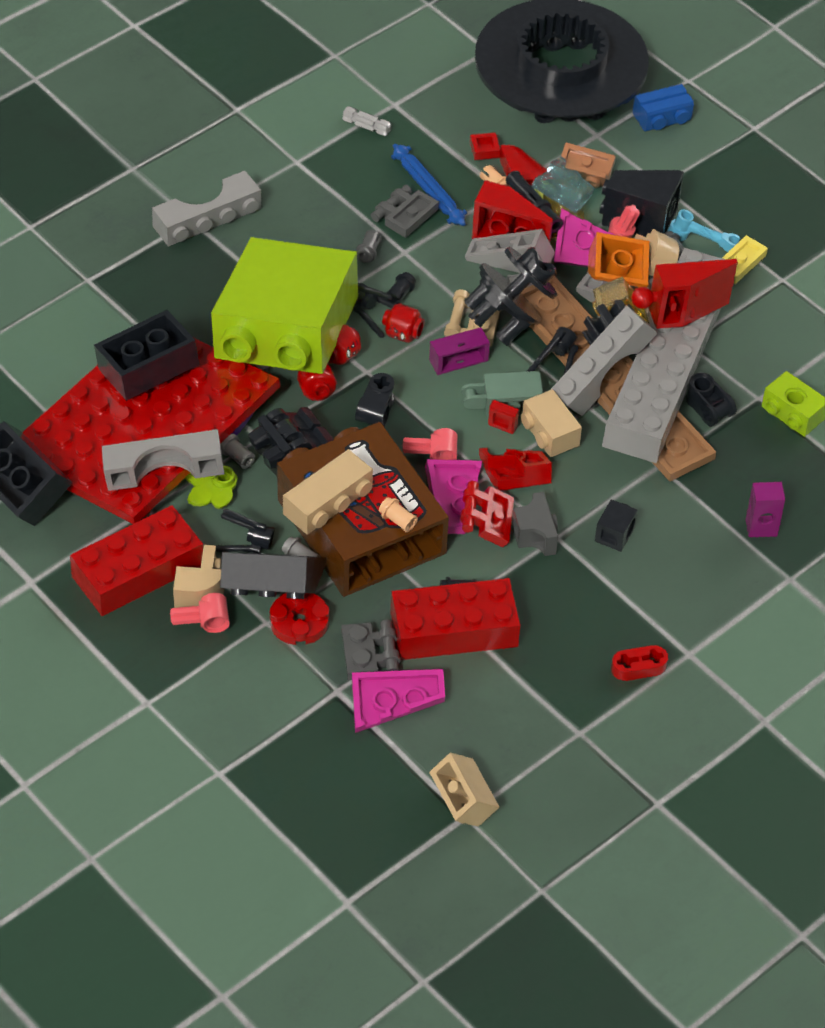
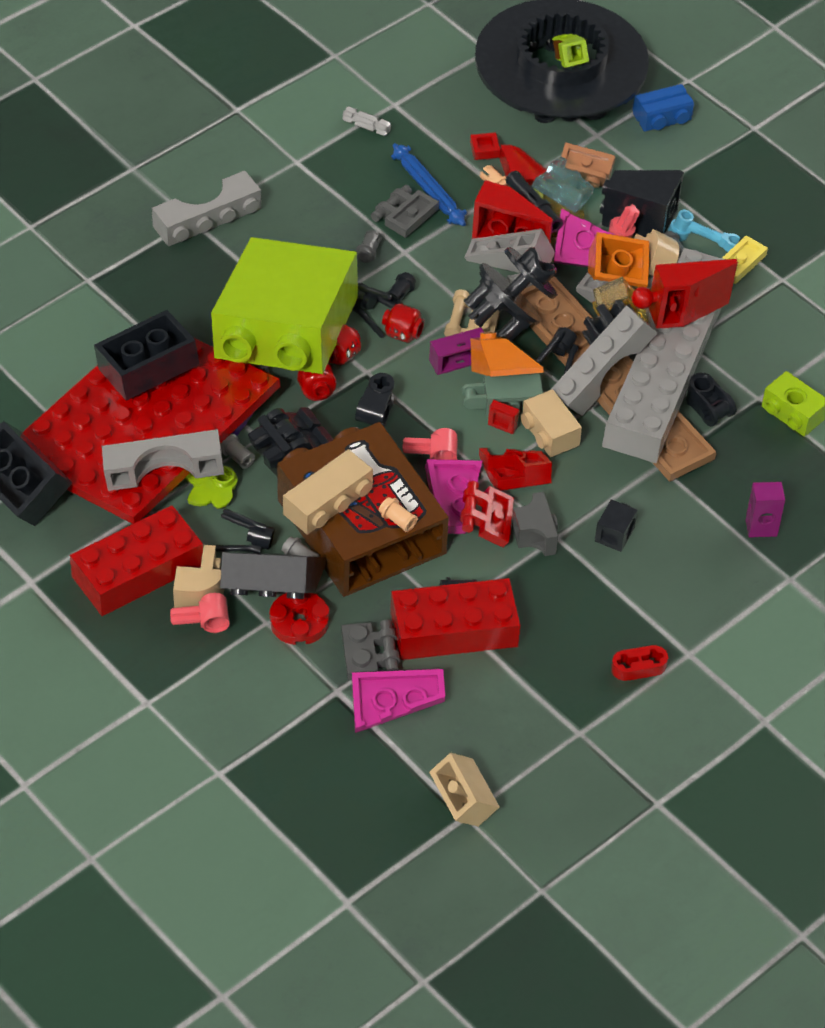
(500, 357): none -> orange slope
(570, 49): none -> lime leg

